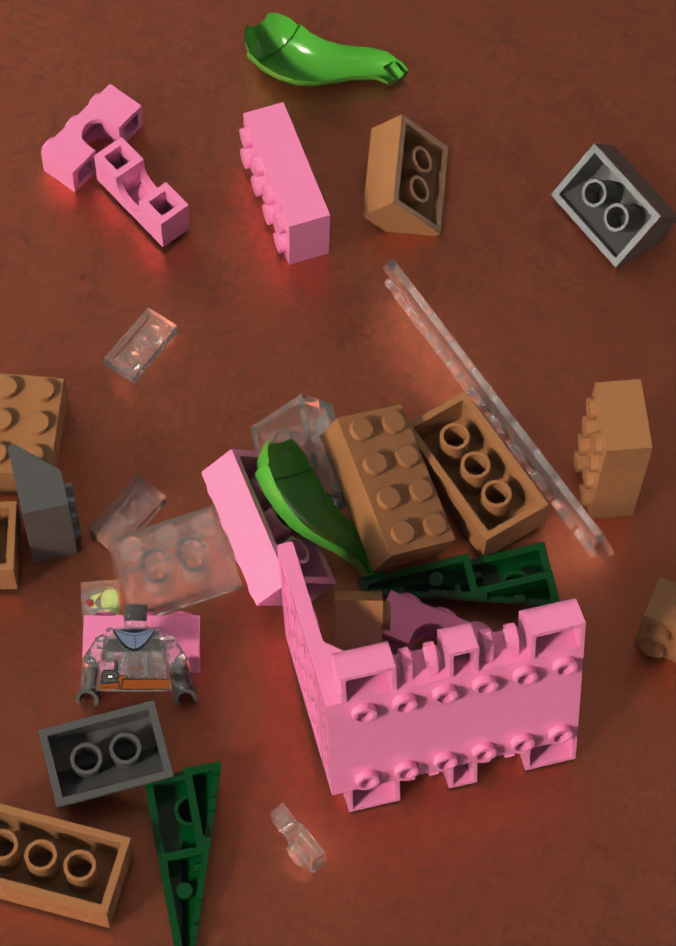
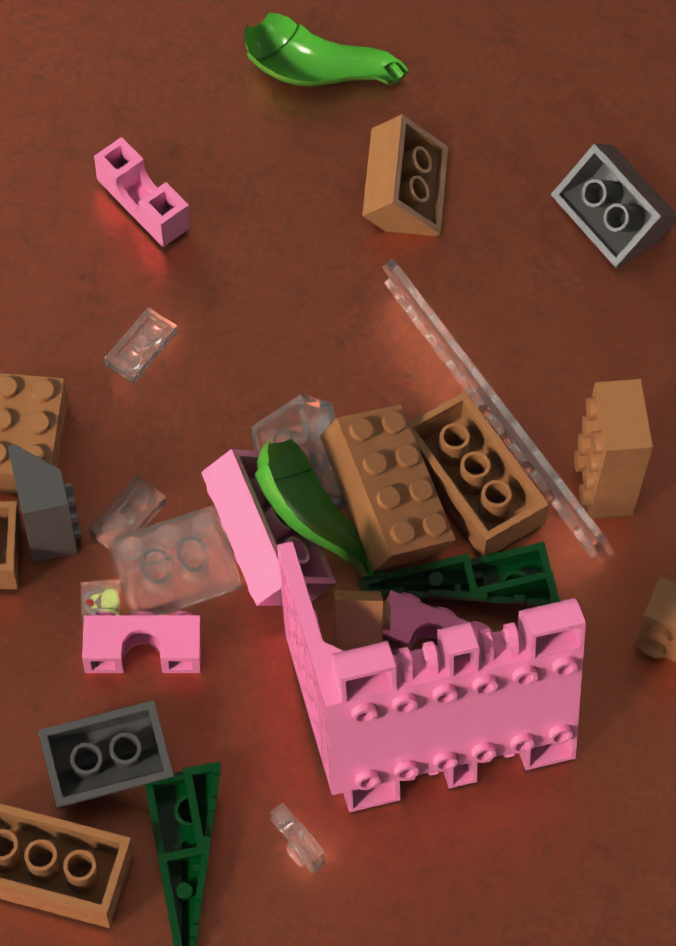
(105, 117): bright pink arch -> none
(135, 660): clear torso -> none
(285, 184): bright pink brick -> none

